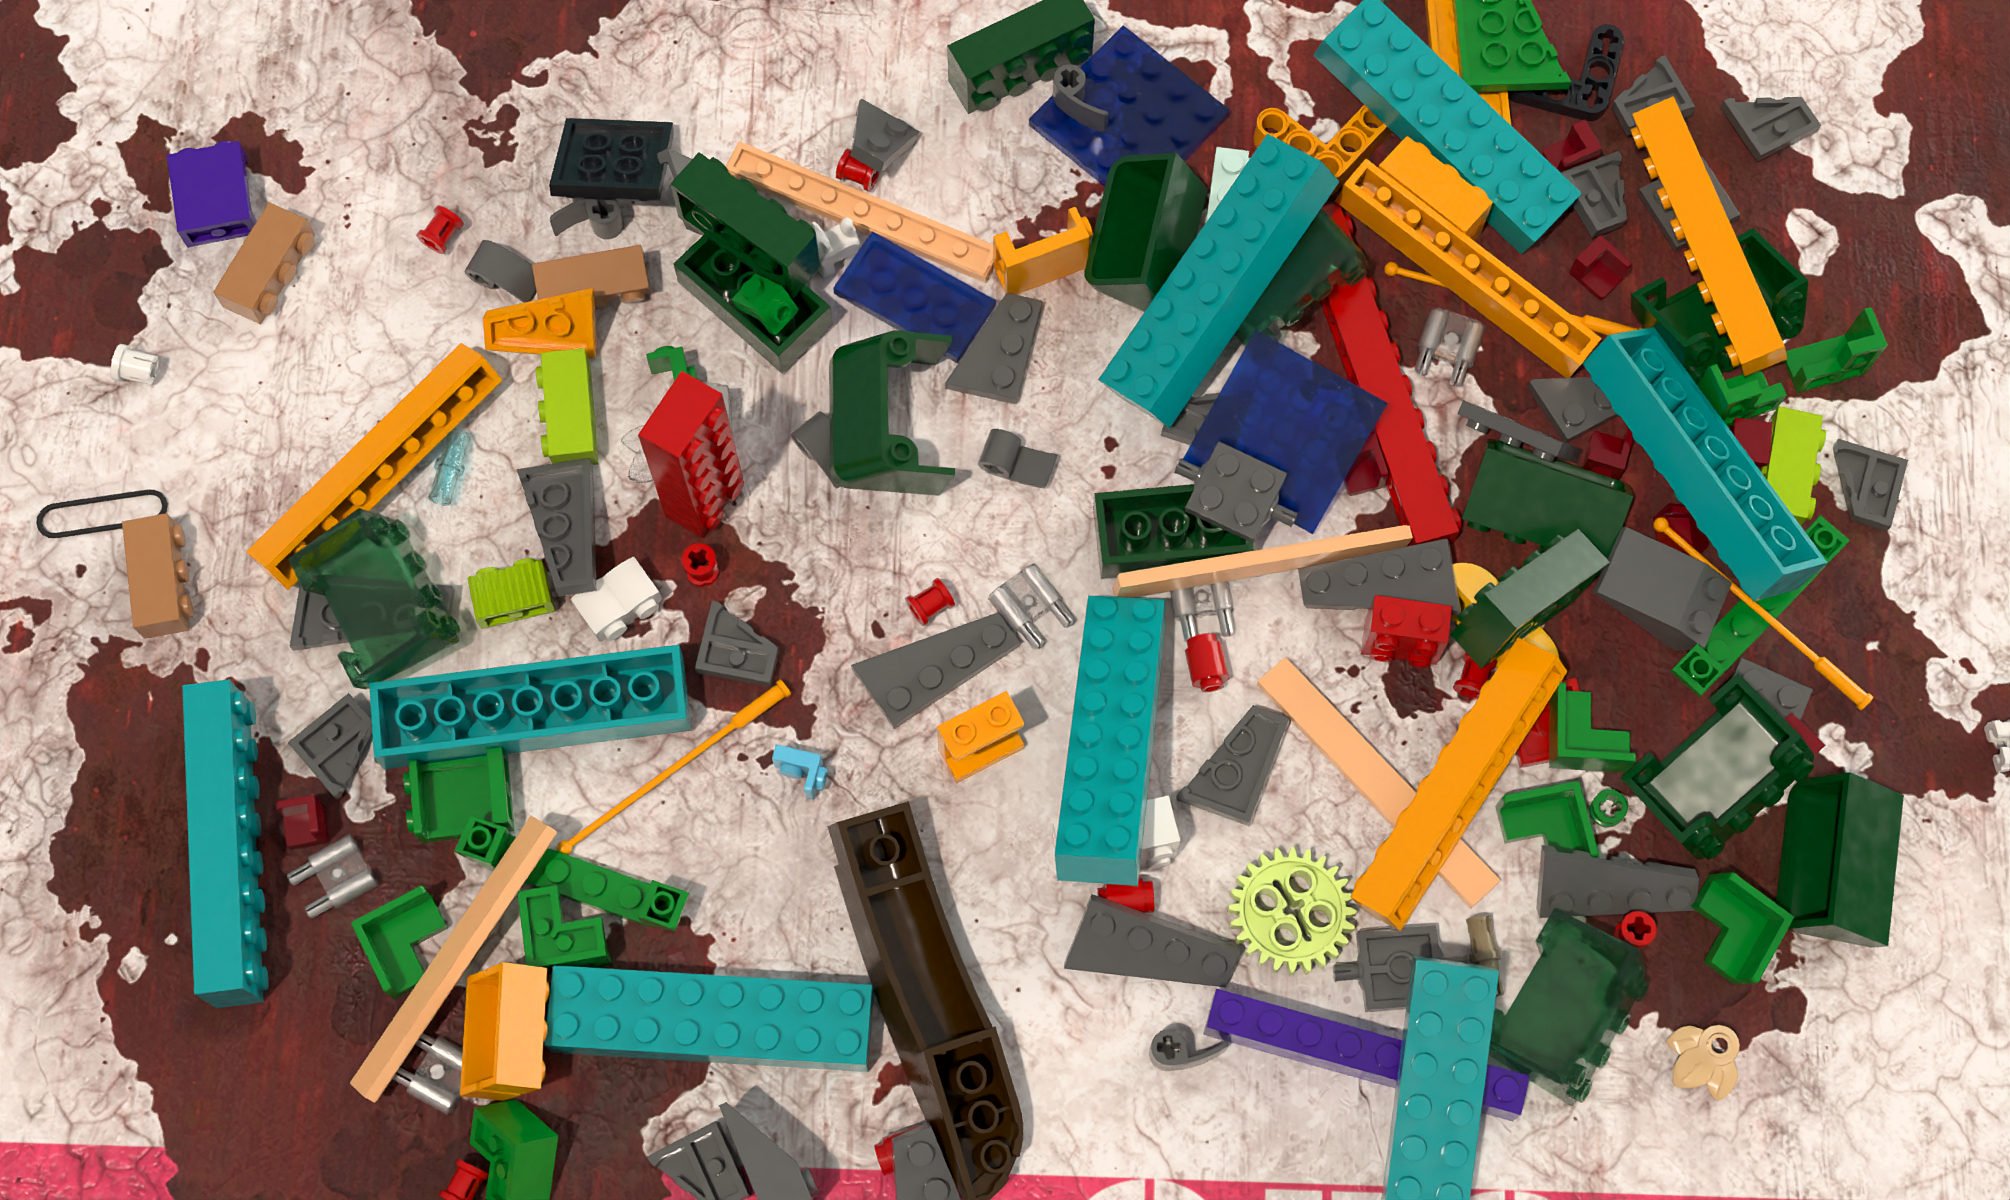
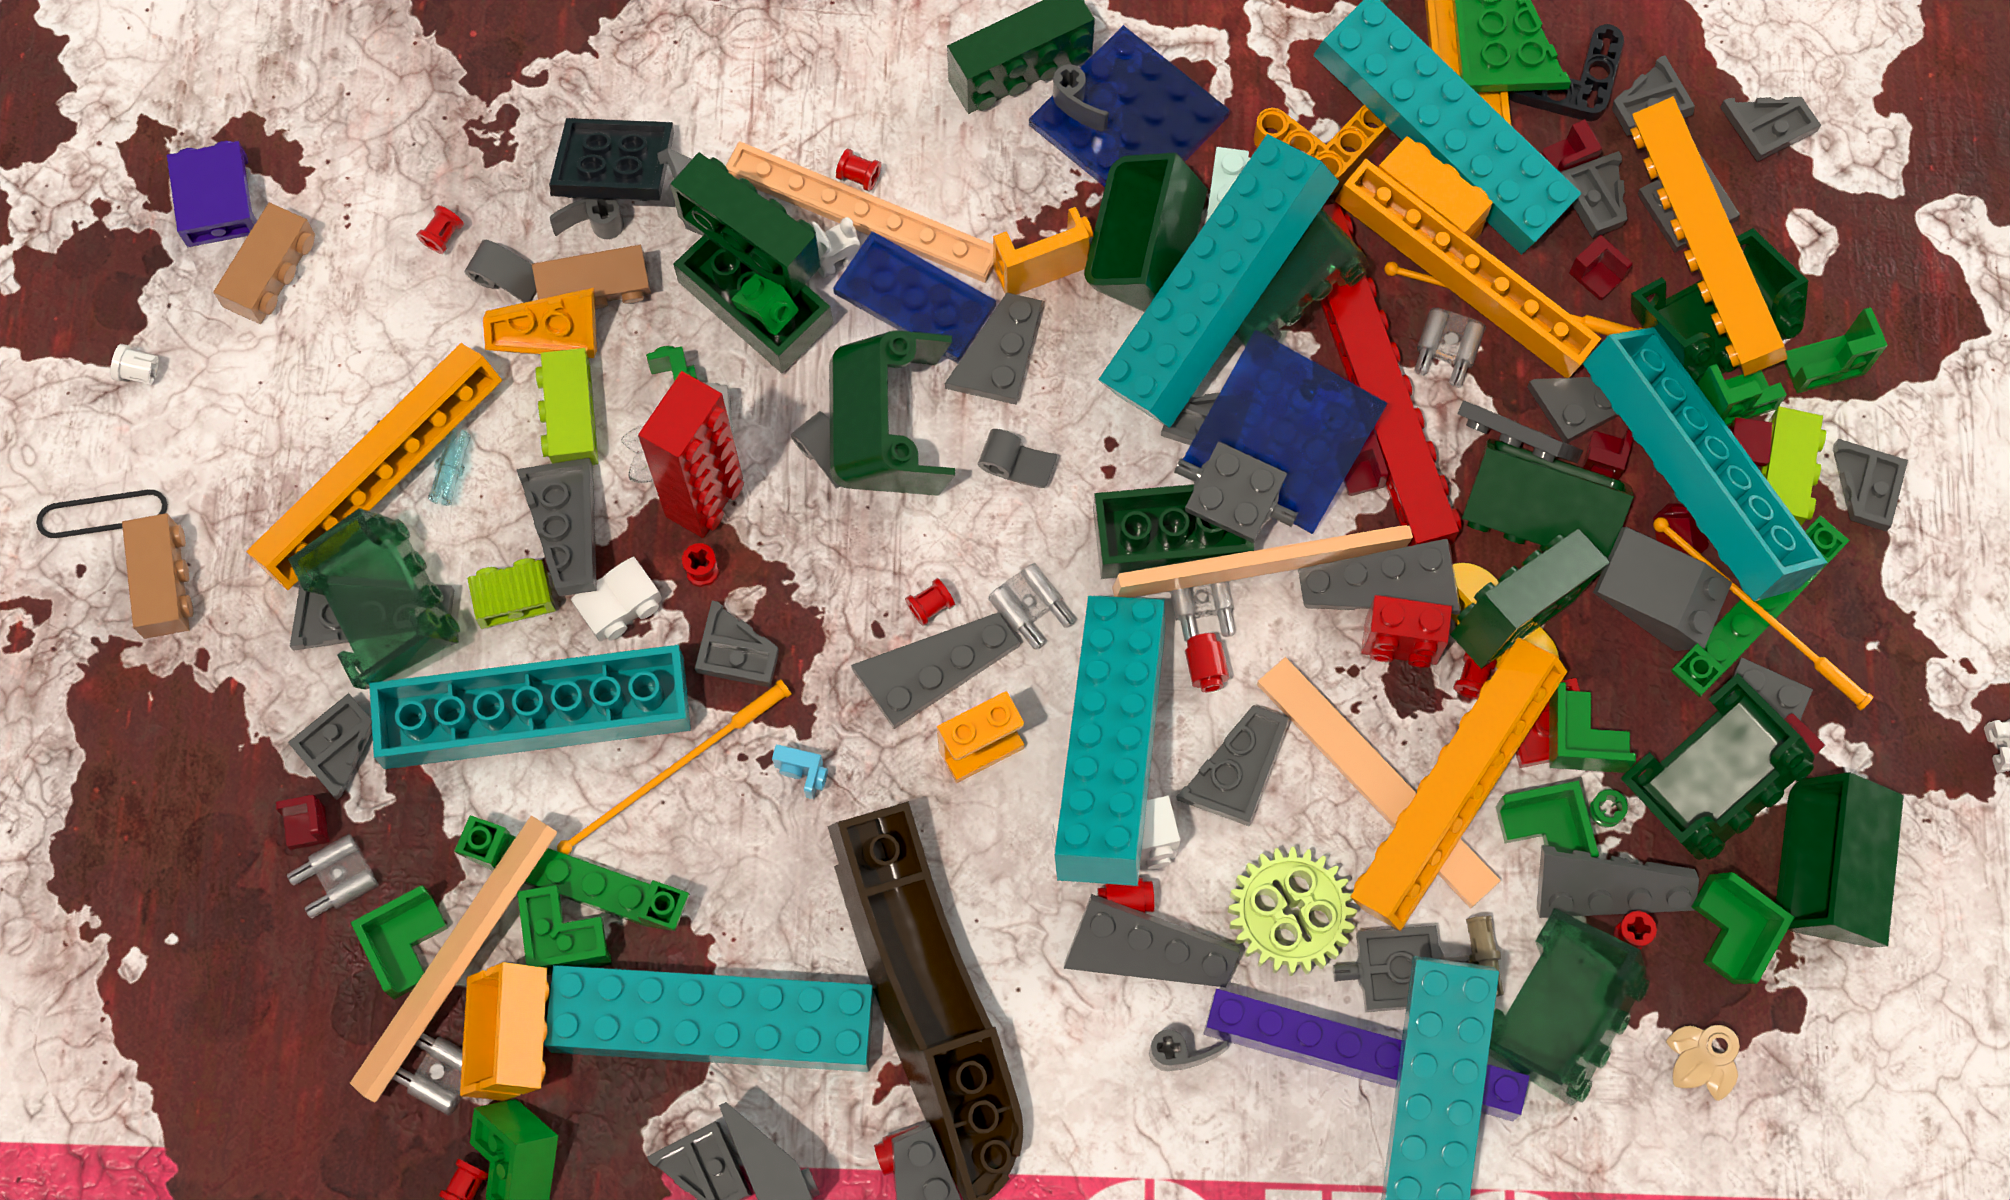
(223, 845): teal brick -> none
(453, 790): green panel -> none
(880, 137): dark grey wing -> none

